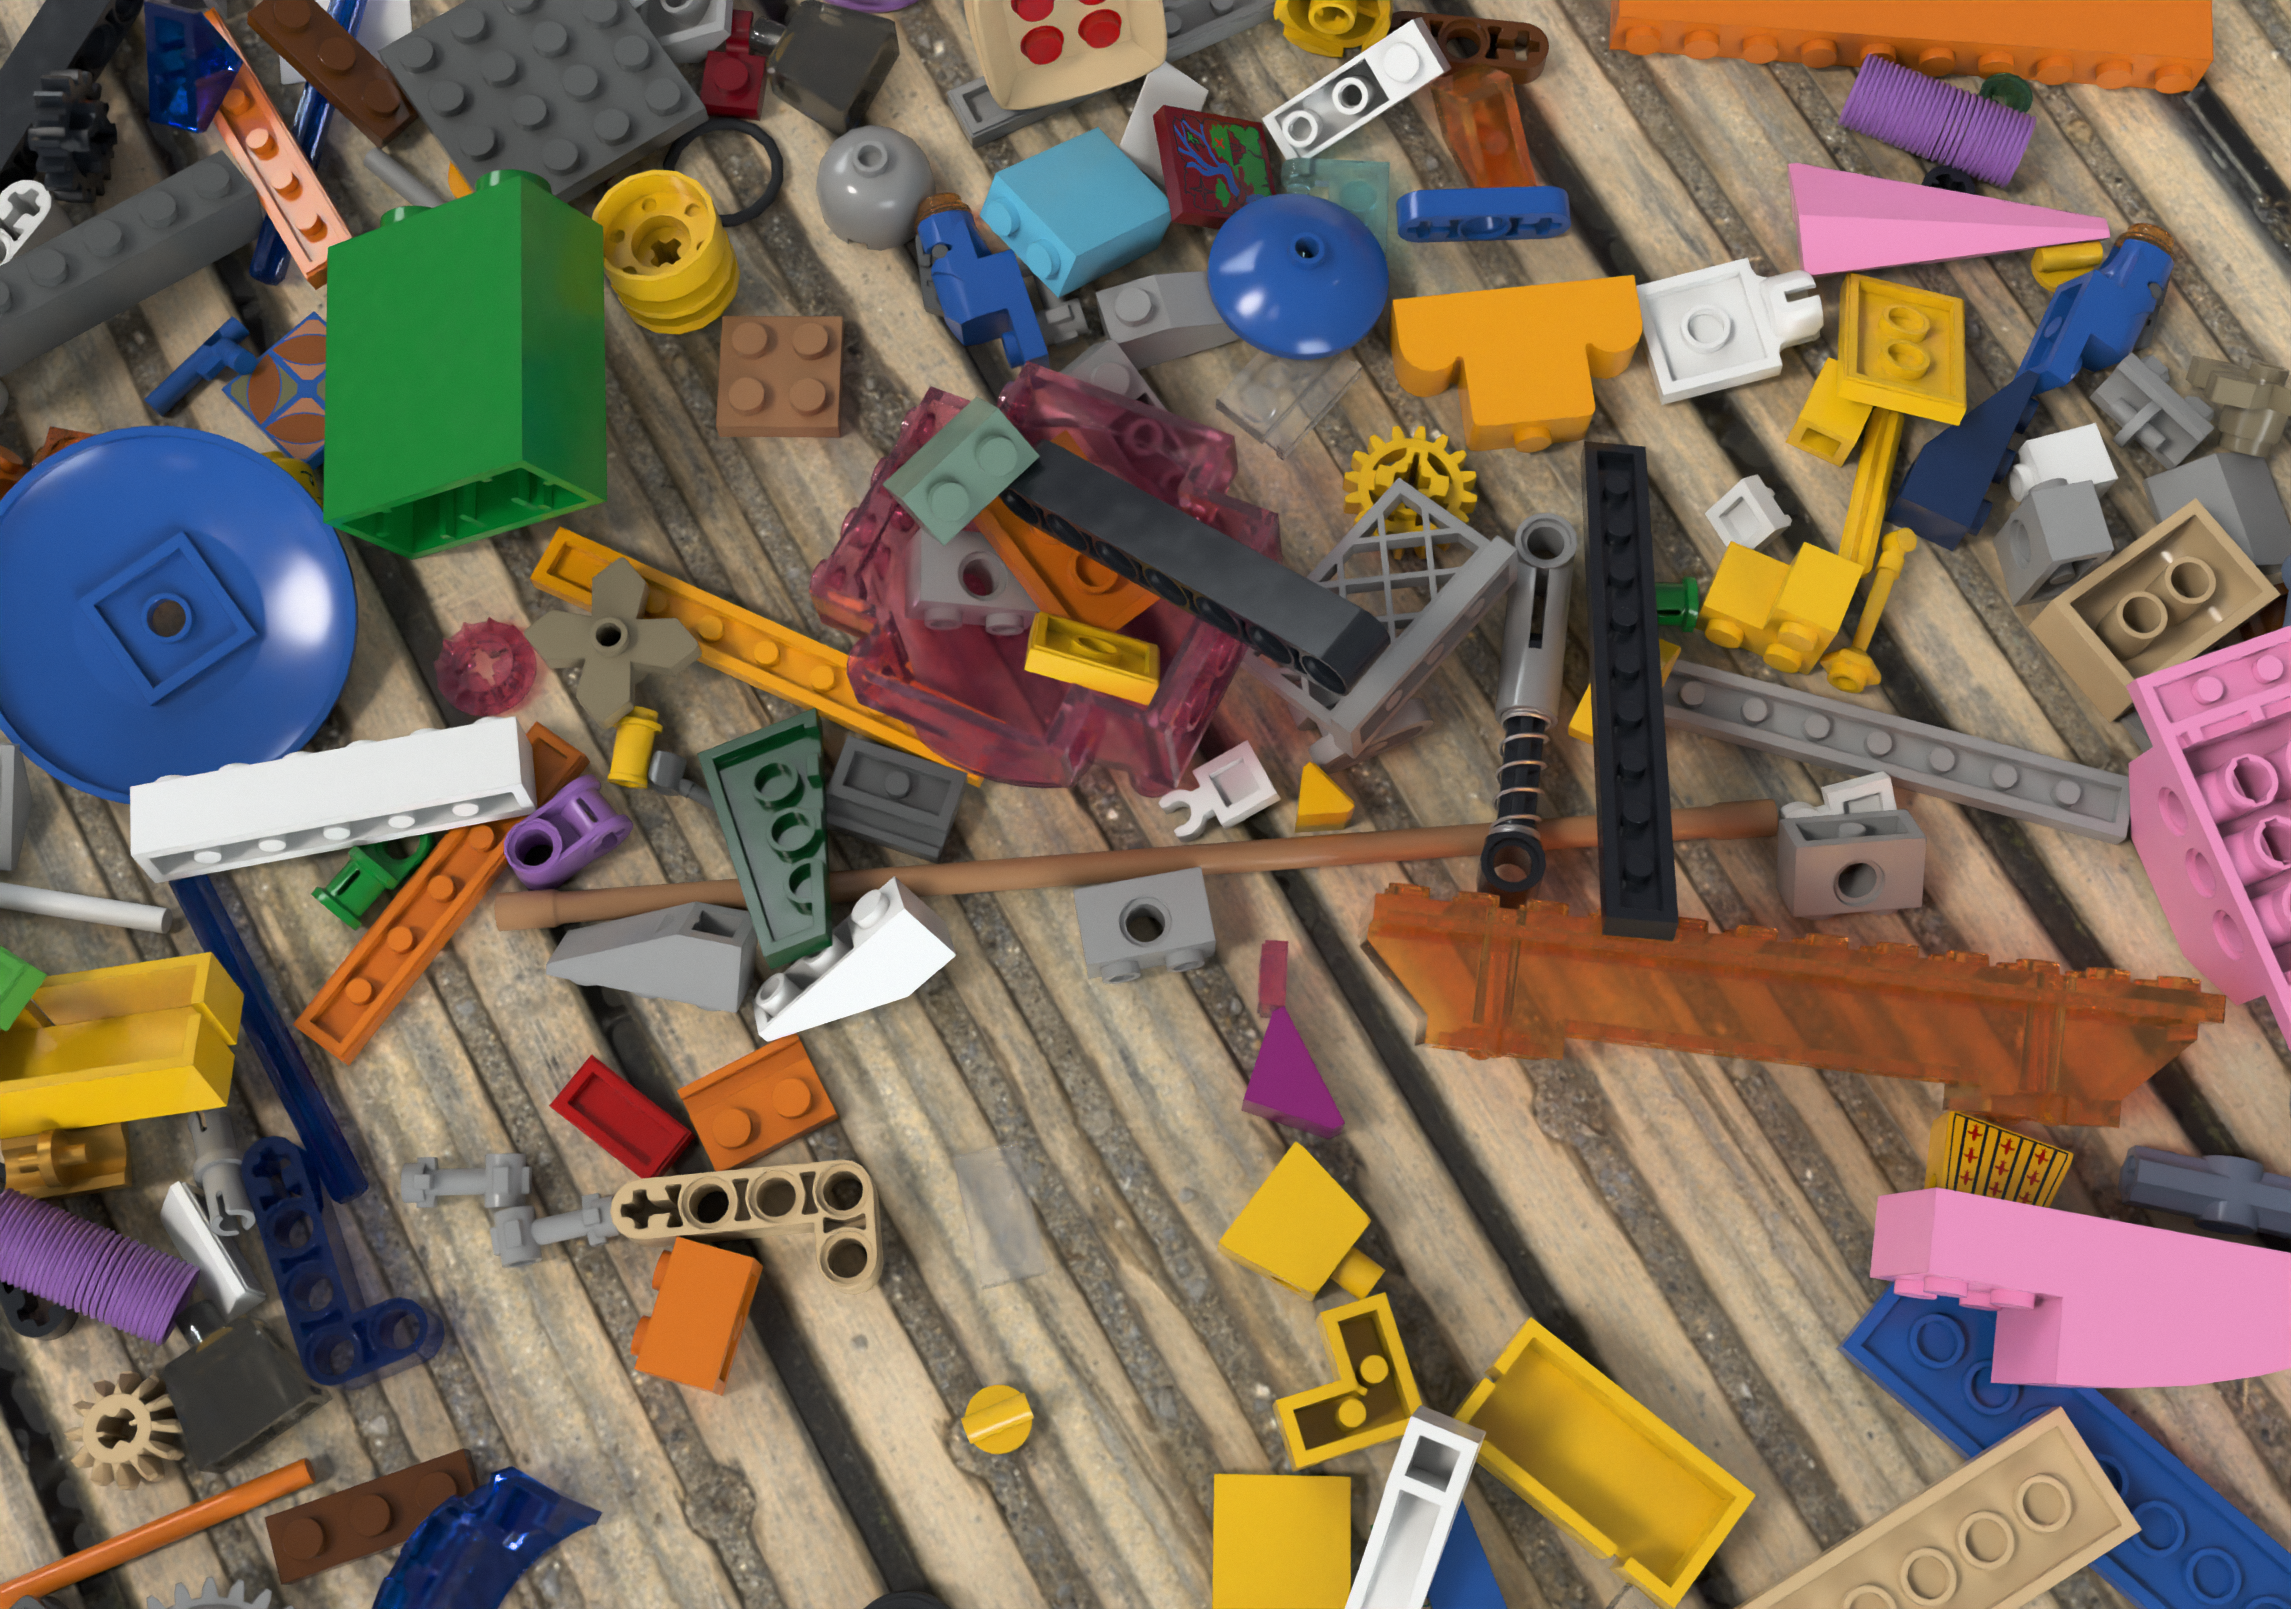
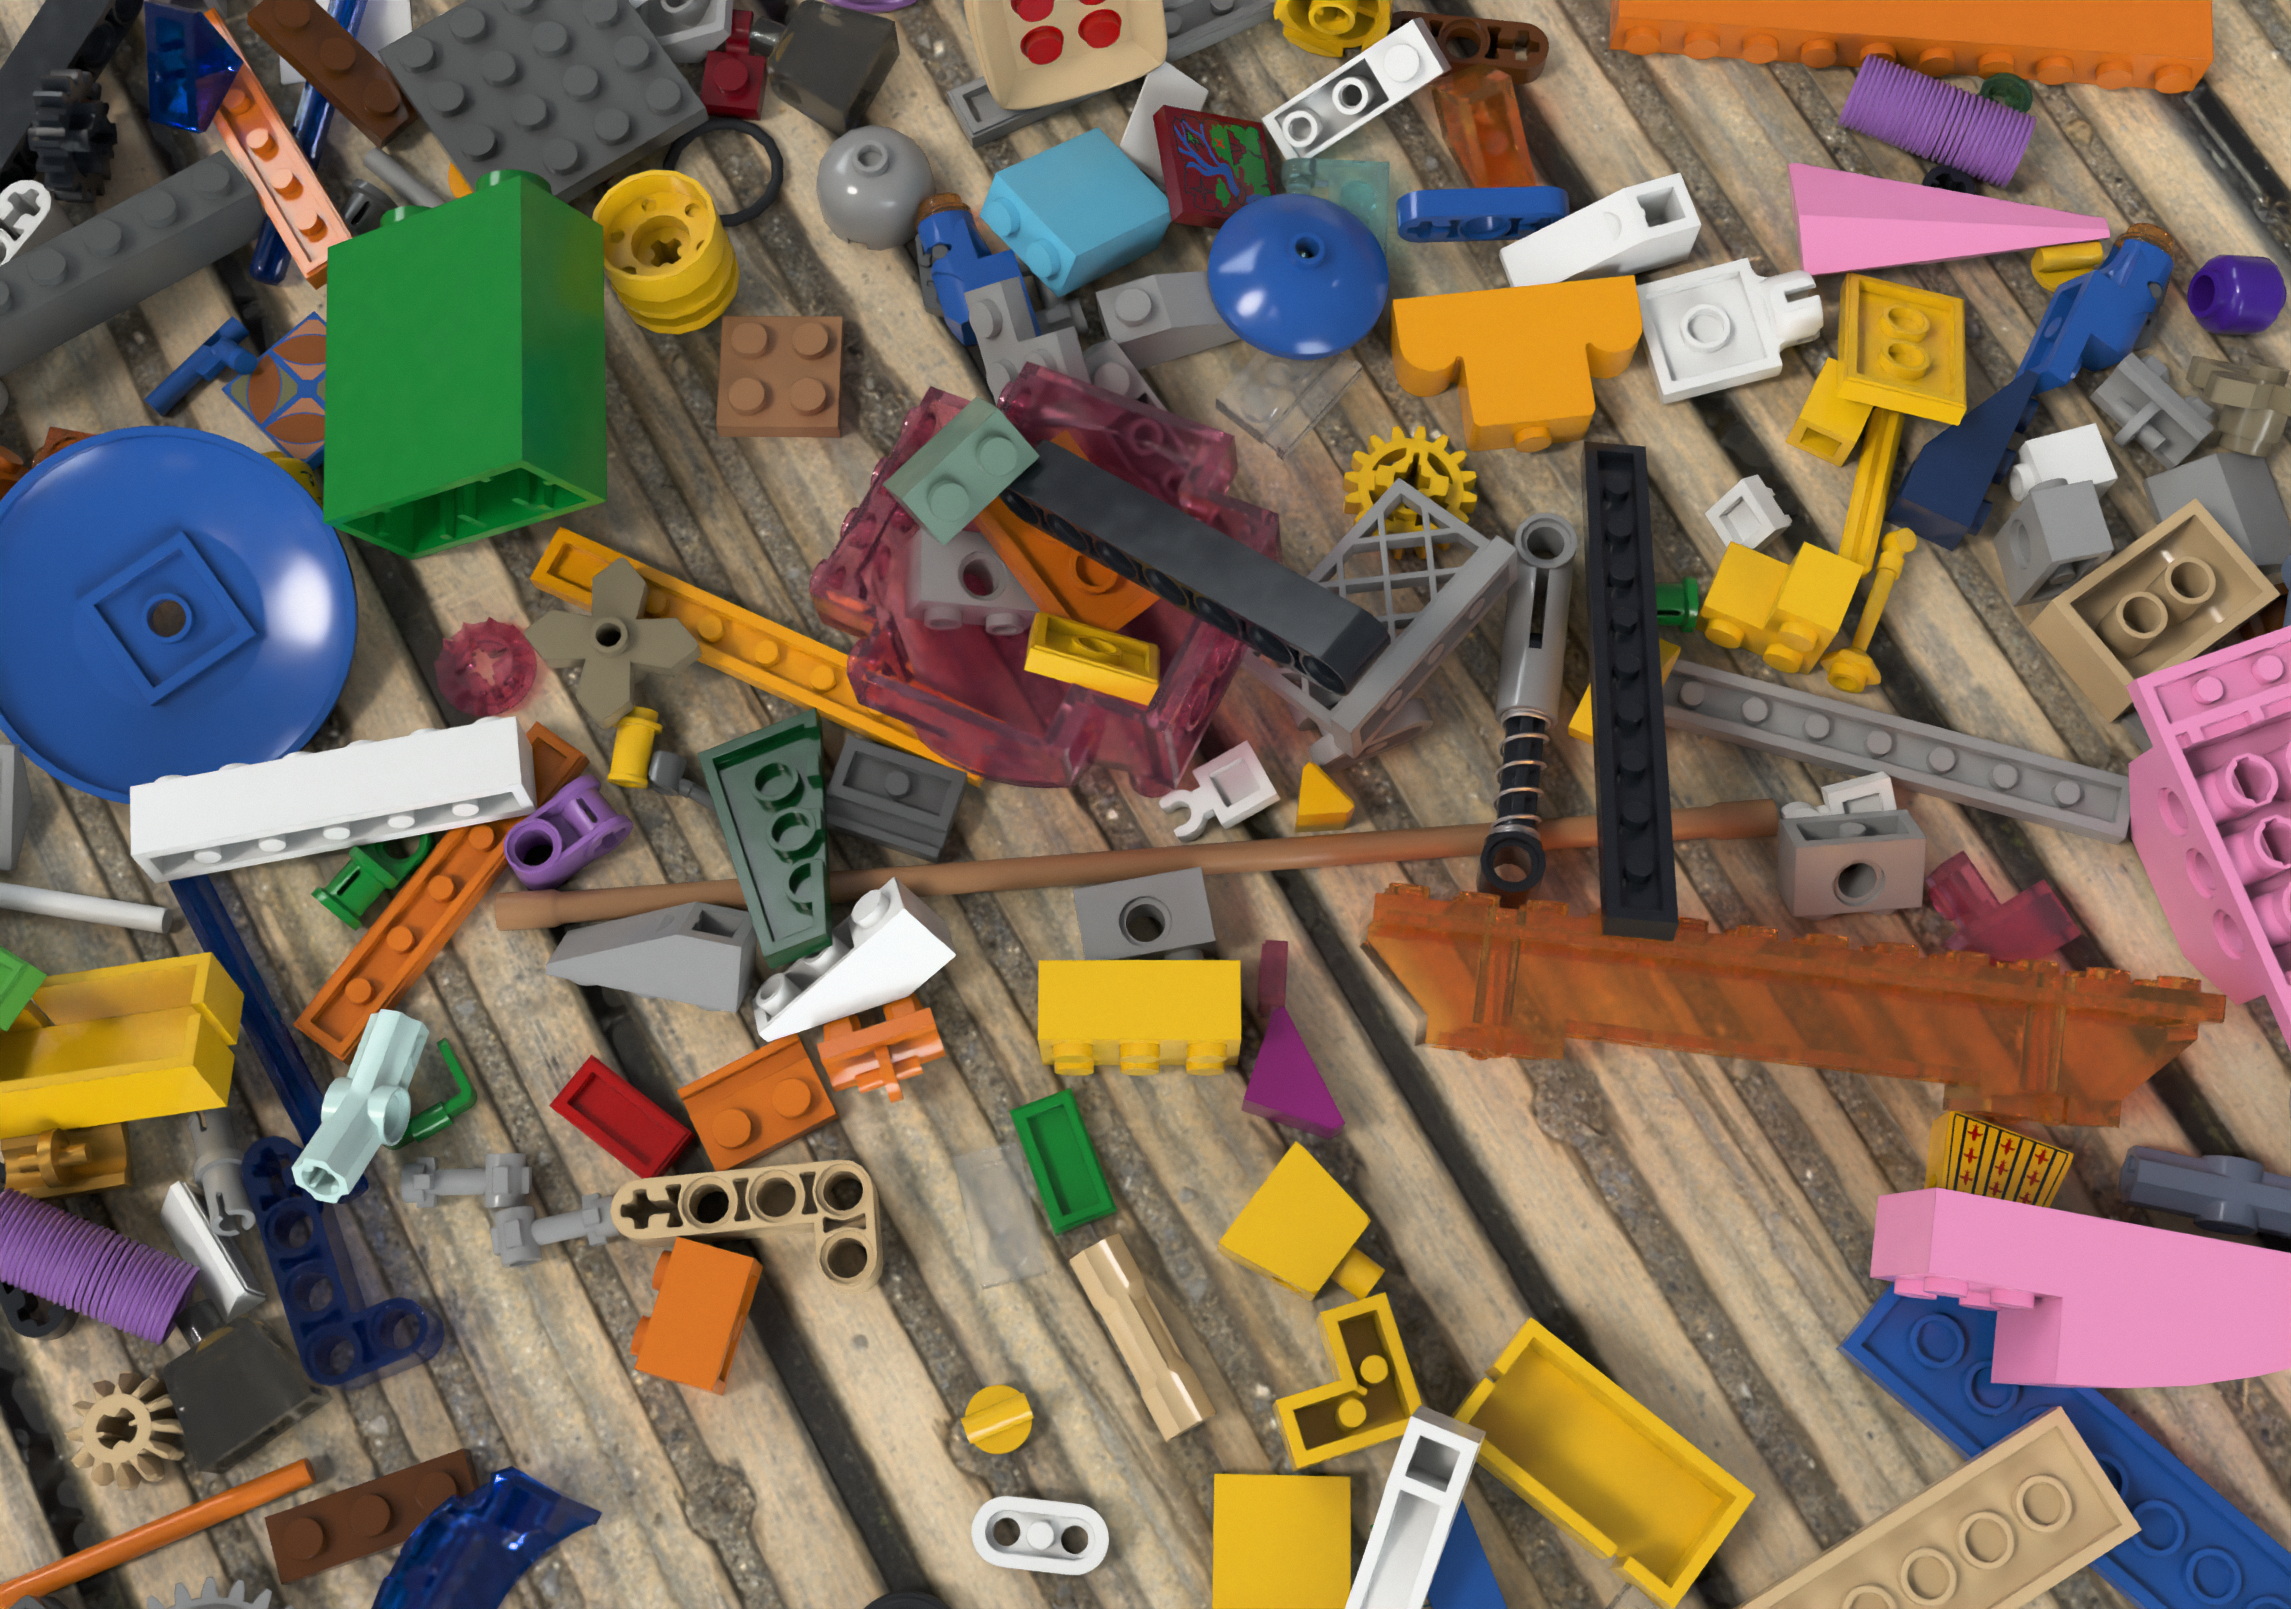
(364, 1108): none -> light aqua piece
(365, 207): none -> dark grey bush
(441, 1114): none -> green piece
(881, 1052): none -> orange hips
(1009, 340): none -> light grey plate
(1040, 1536): none -> white plate
(1063, 1162): none -> green tile
(1139, 1015): none -> yellow brick
(1163, 1375): none -> tan axle
(1611, 238): none -> white slope
(2021, 928): none -> clear pink brick
(2237, 294): none -> dark purple head

